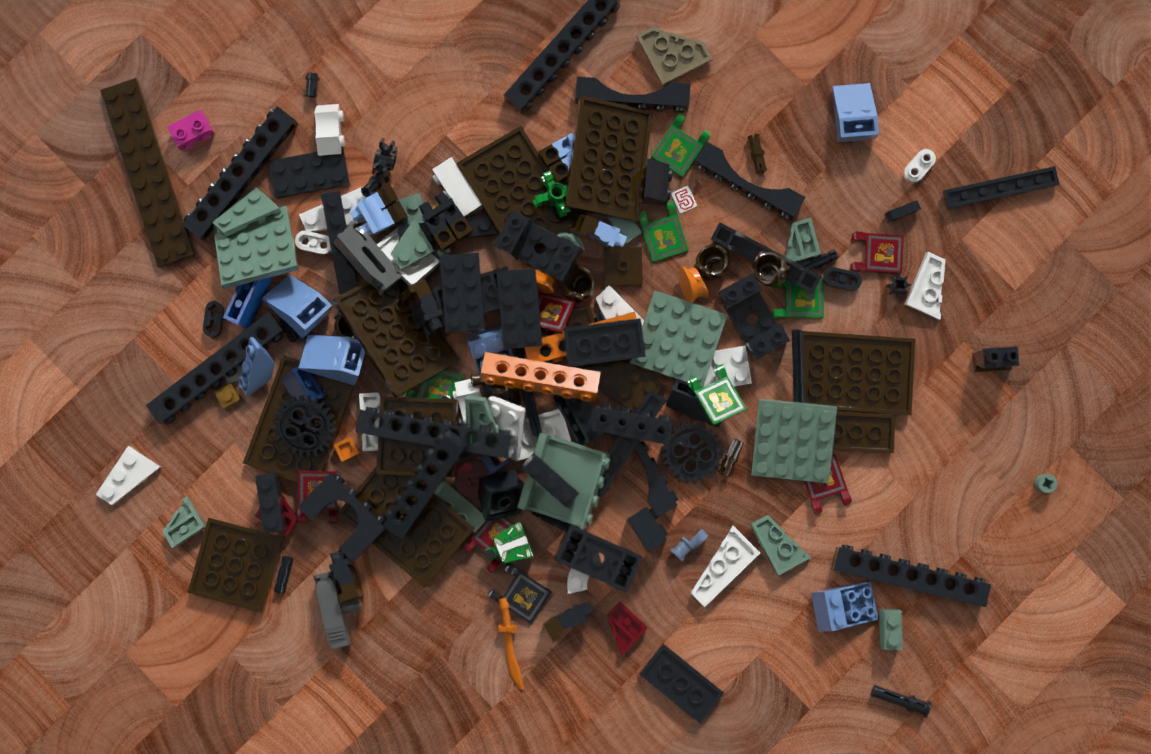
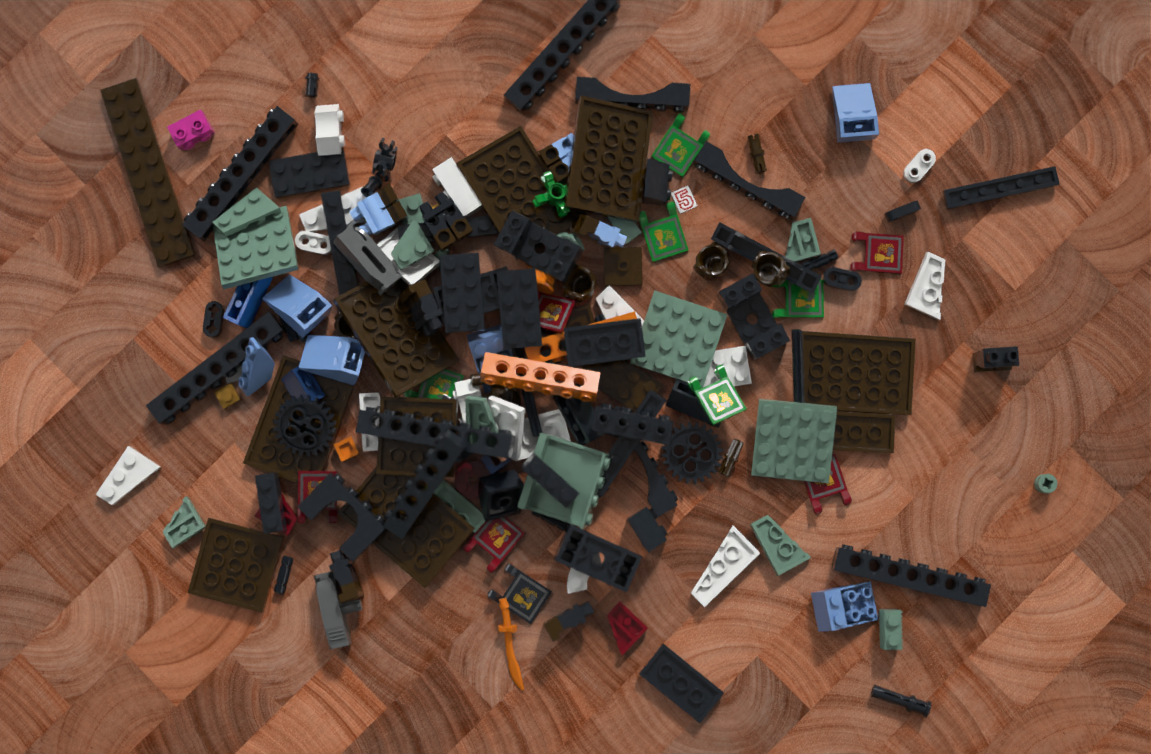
(510, 545): torso -> none
(672, 53): dark tan plate -> none
(685, 545): sand blue connector -> none
(692, 284): orange hat -> none
(902, 288): black gear -> none

